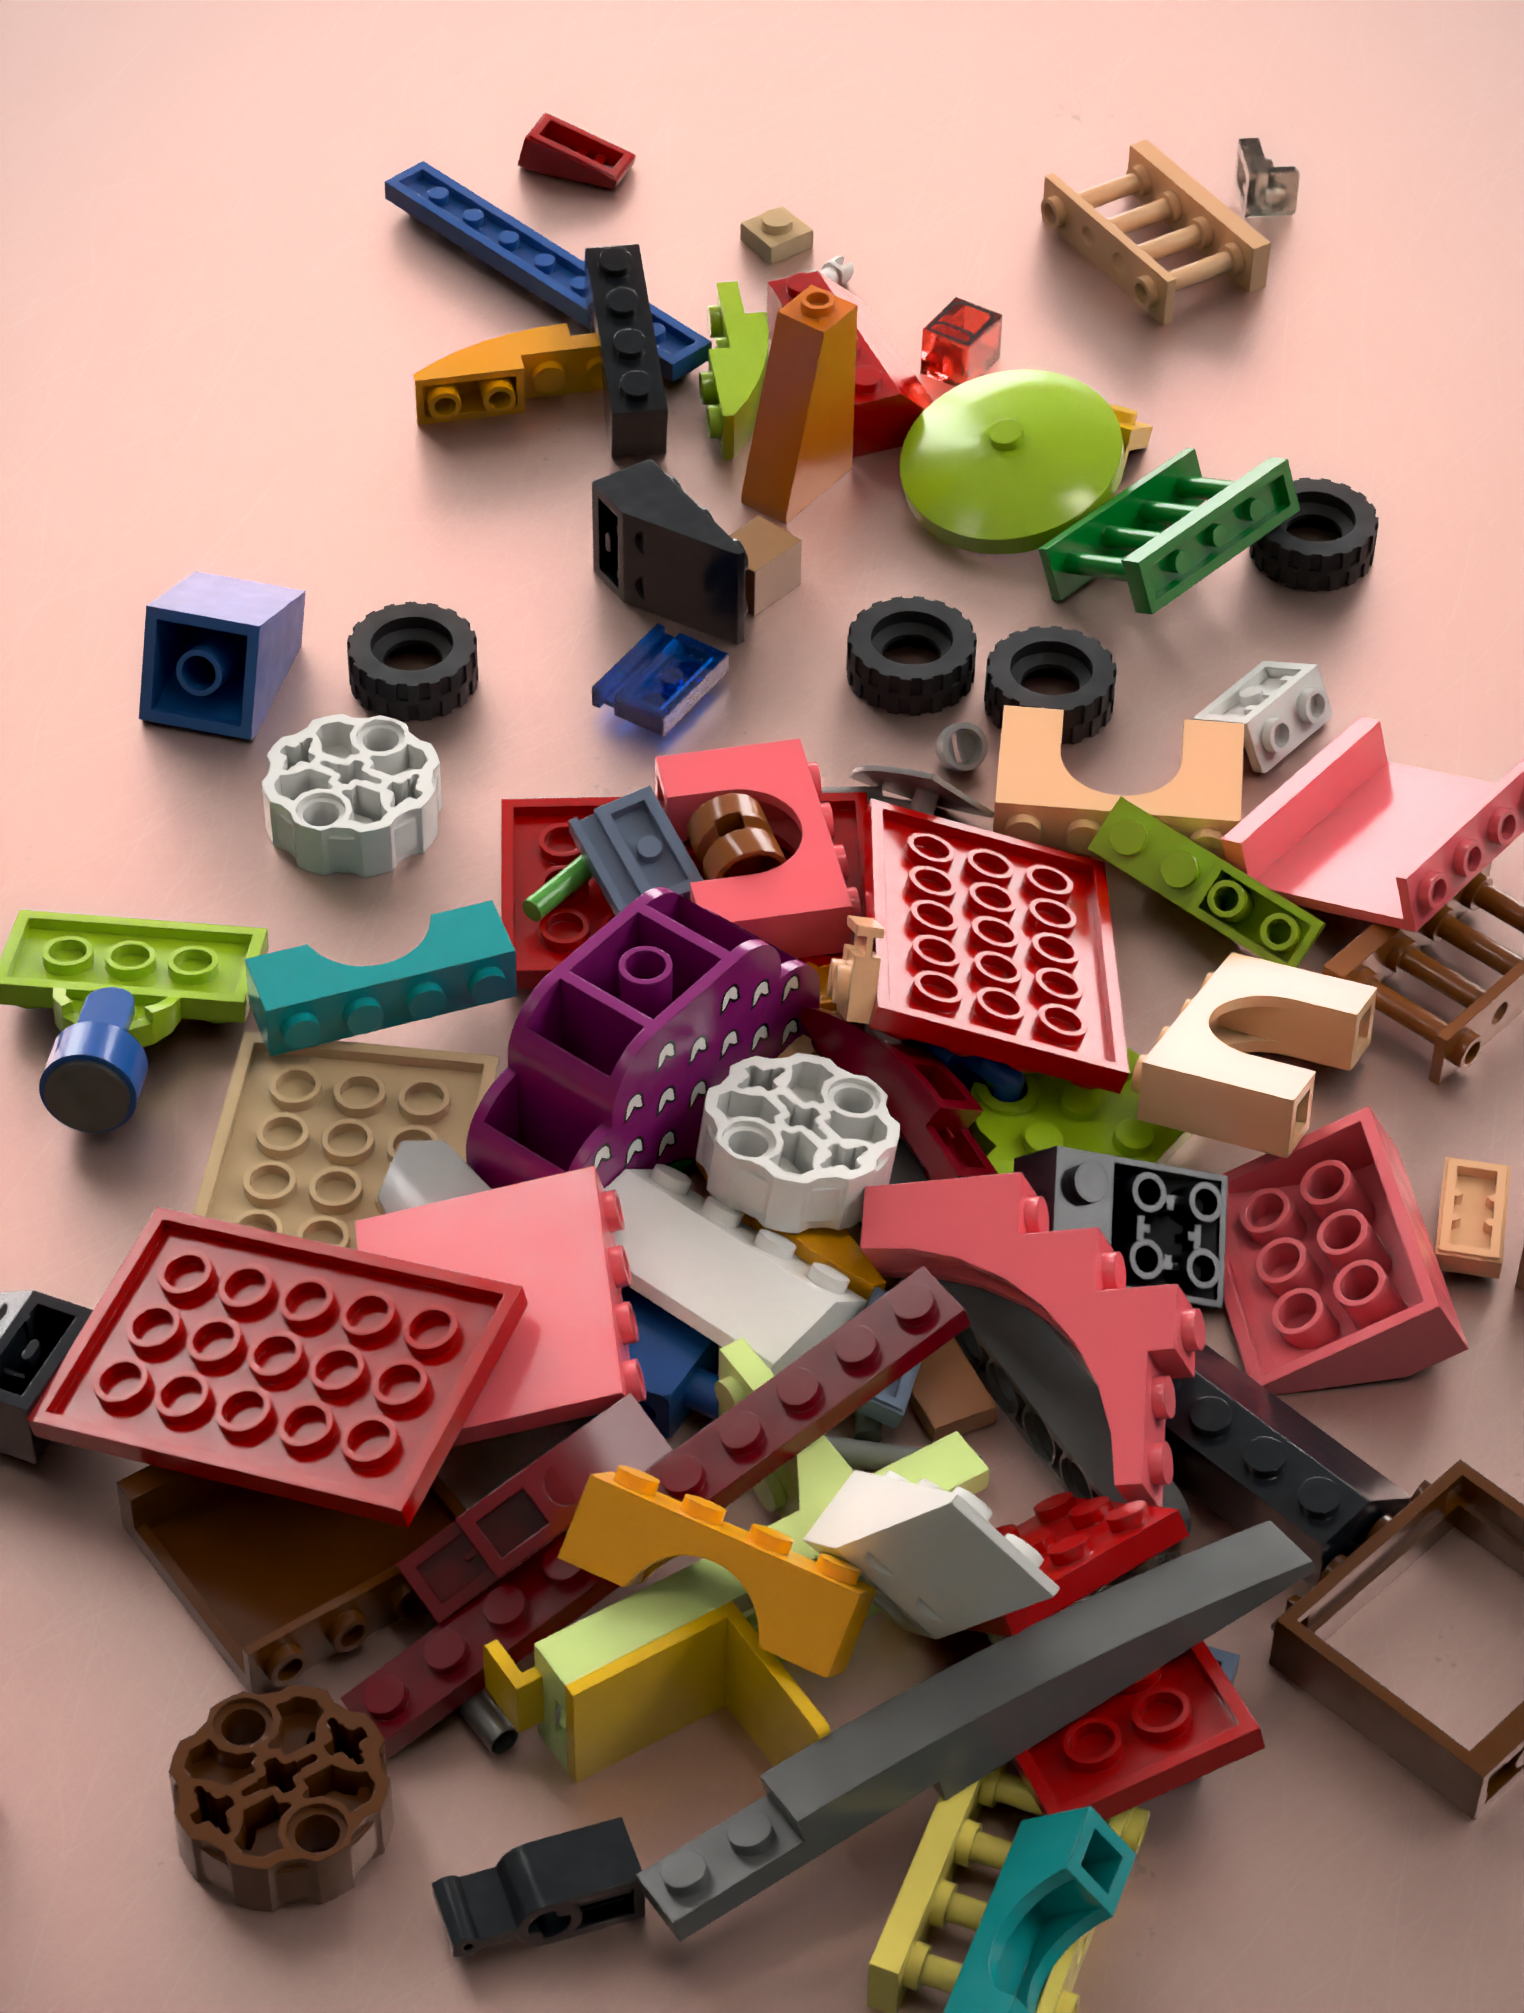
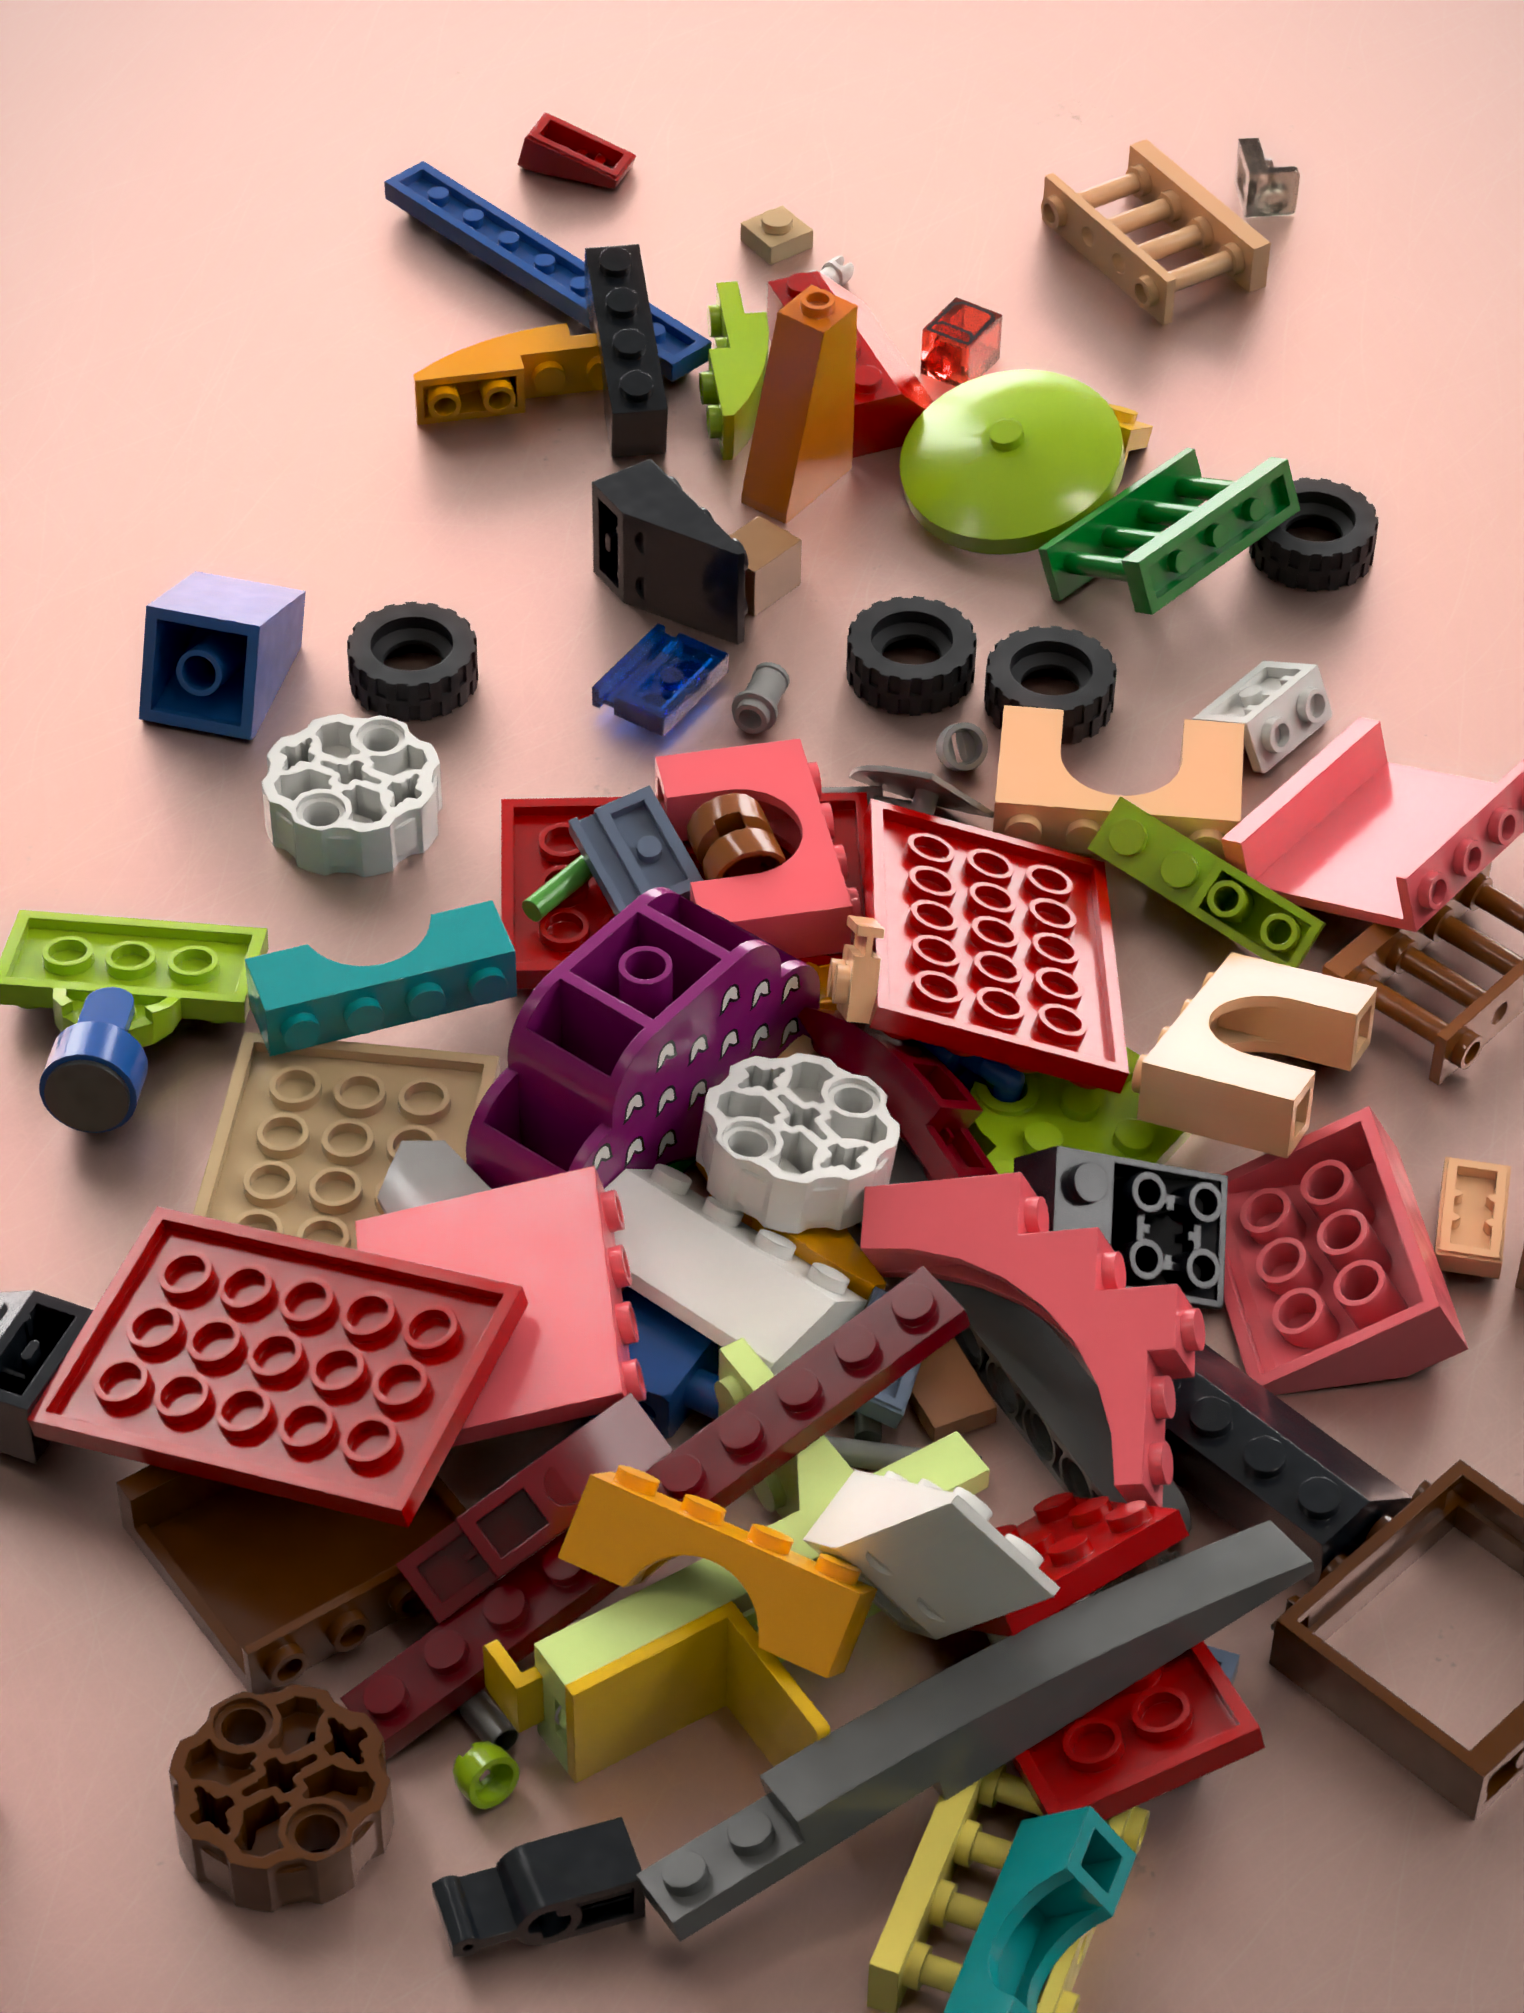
(496, 1785): none -> lime hinge
(757, 705): none -> light grey pin

